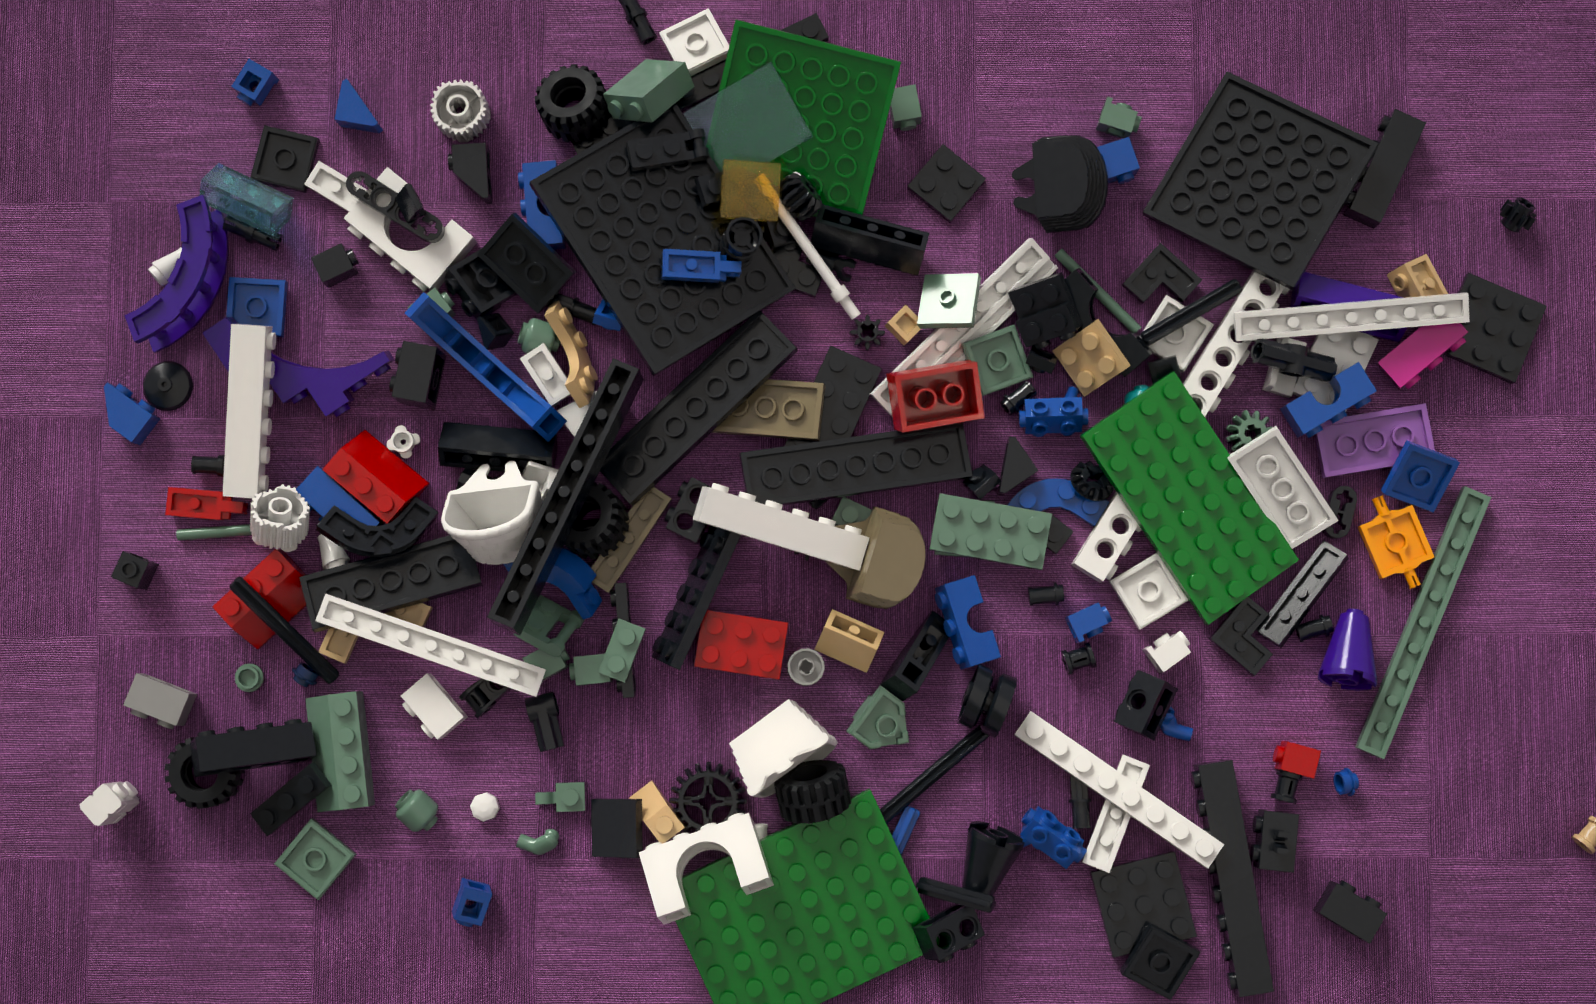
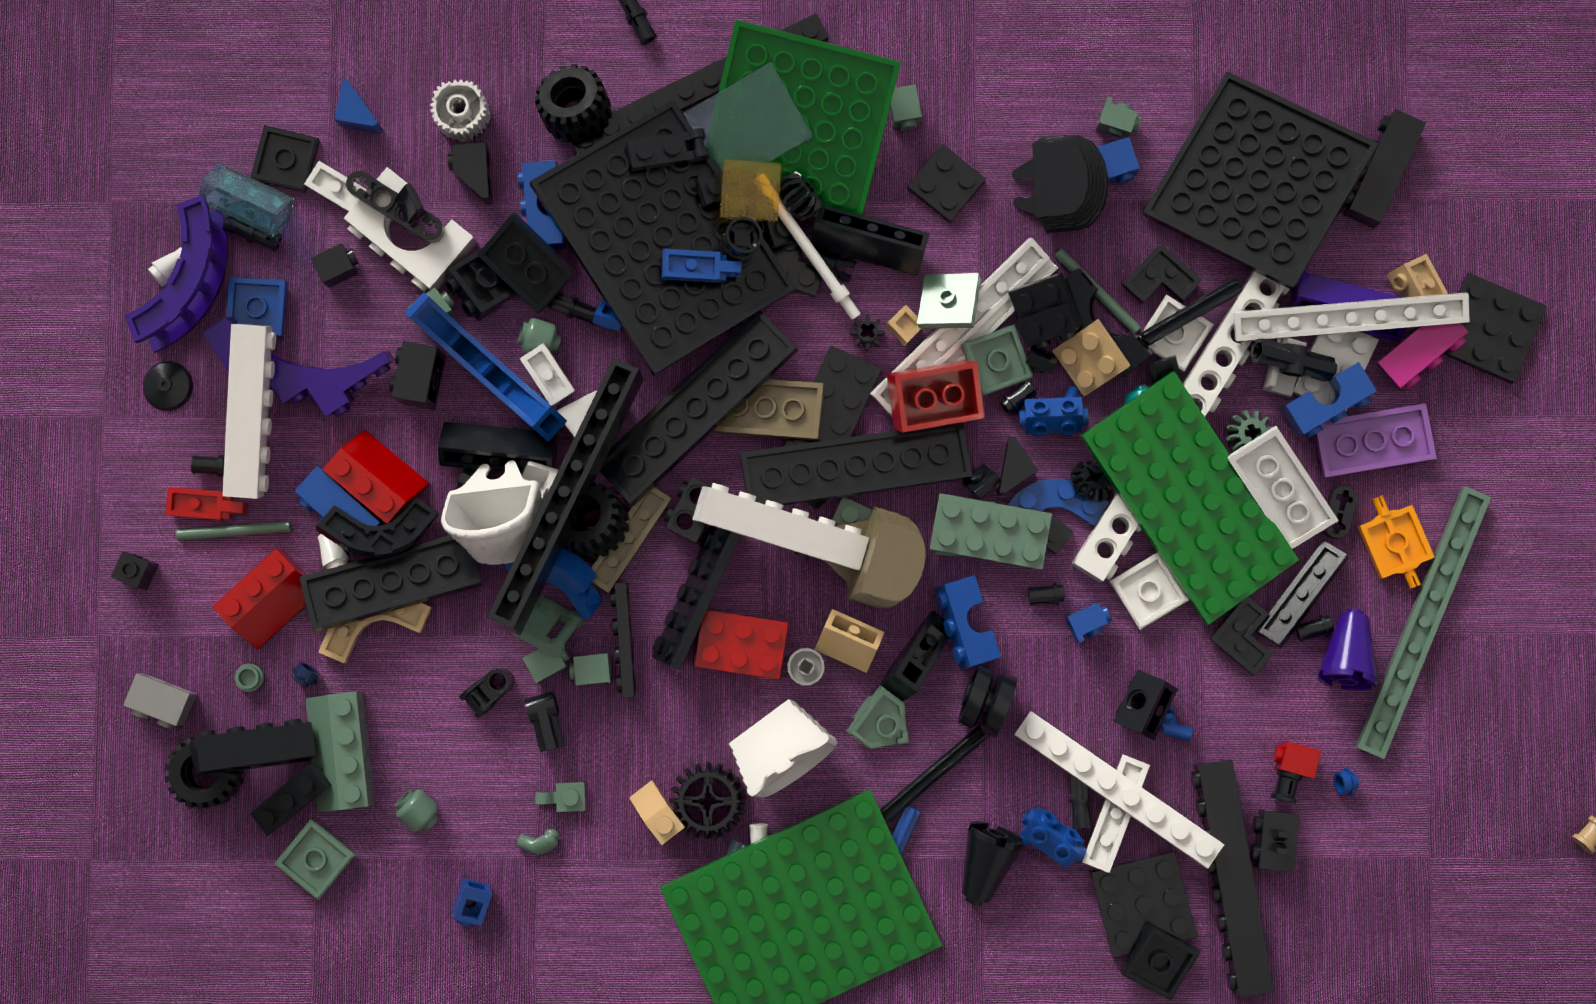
(110, 803): white brick -> none
(128, 416): blue slope -> none
(250, 75): blue brick -> none
(279, 518): white brick -> none
(284, 630): black axle -> none
(396, 438): white plate -> none
(430, 645): white plate -> none
(433, 707): white brick -> none
(485, 806): white tile -> none
(494, 331): black slope -> none
(581, 373): tan plate -> none
(616, 827): black tile -> none
(622, 650): sand green plate -> none
(648, 90): sand green brick -> none
(666, 862): white arch -> none
(696, 42): white plate -> none
(813, 792): black tyre -> none
(947, 926): black brick -> none
(956, 894): black axle -> none
(1078, 658): black bush -> none
(1167, 651): white brick -> none
(1349, 911): black brick -> none
(1420, 476): blue plate -> none
(1518, 214): black gear -> none

